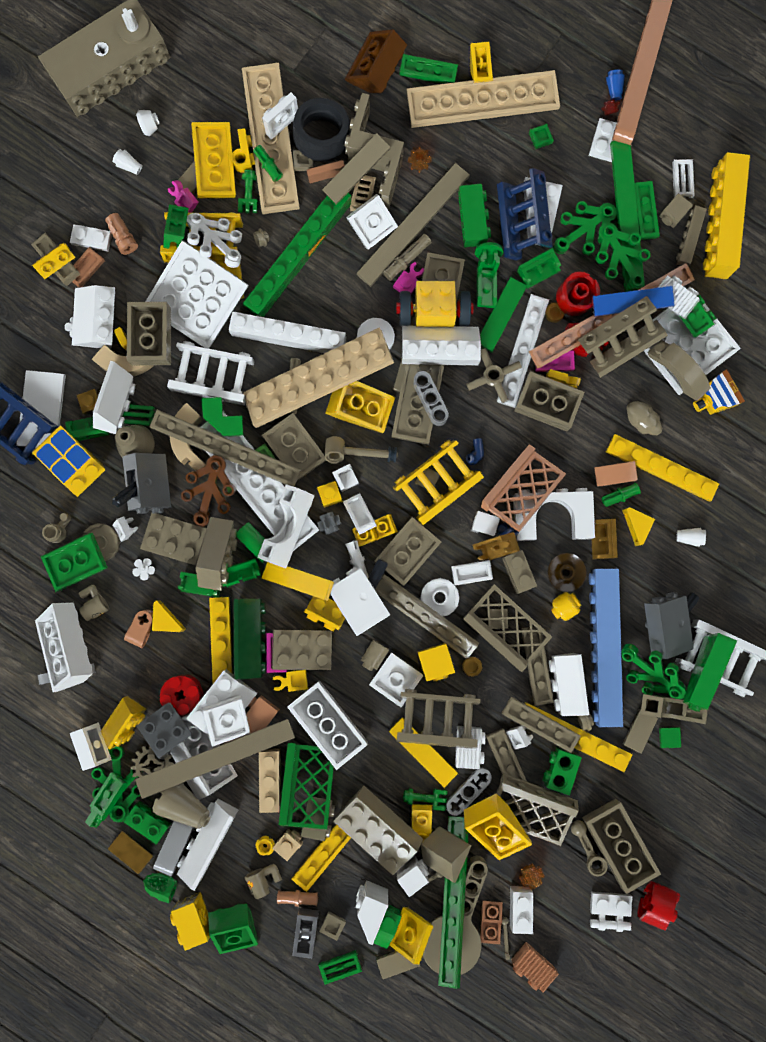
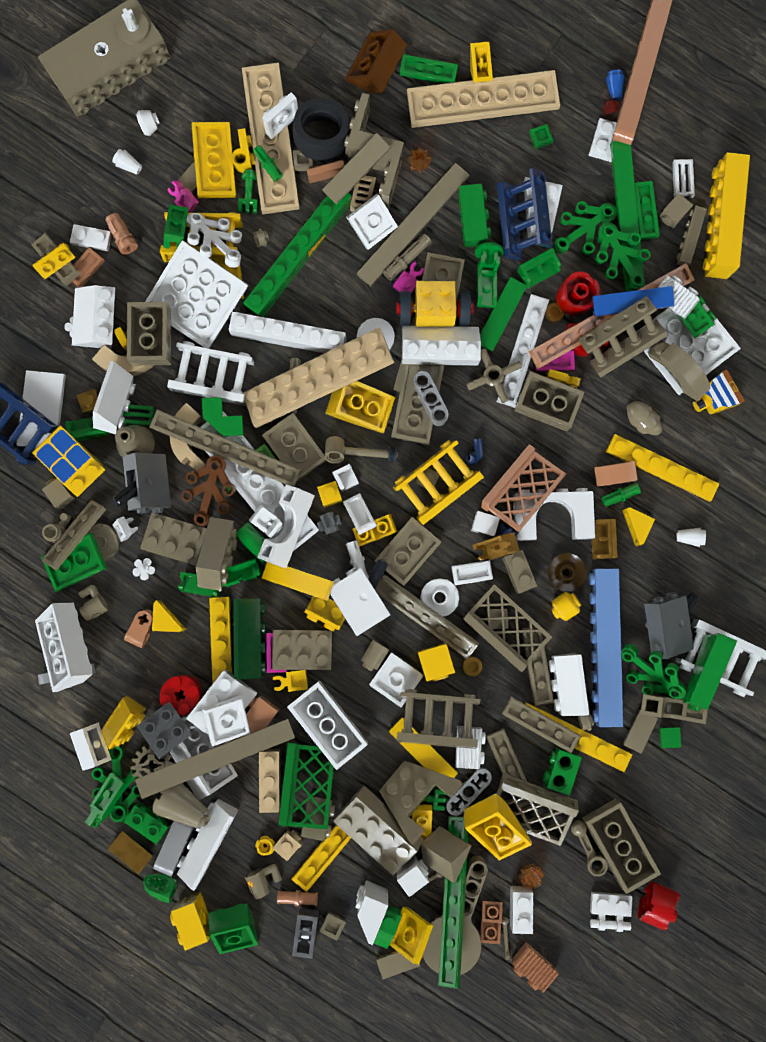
(58, 493): none -> dark tan brick
(73, 535): none -> dark tan tile
(266, 521): none -> white bracket
(330, 962): green tile -> none
(408, 789): none -> dark tan wing
(519, 737): white tile -> none

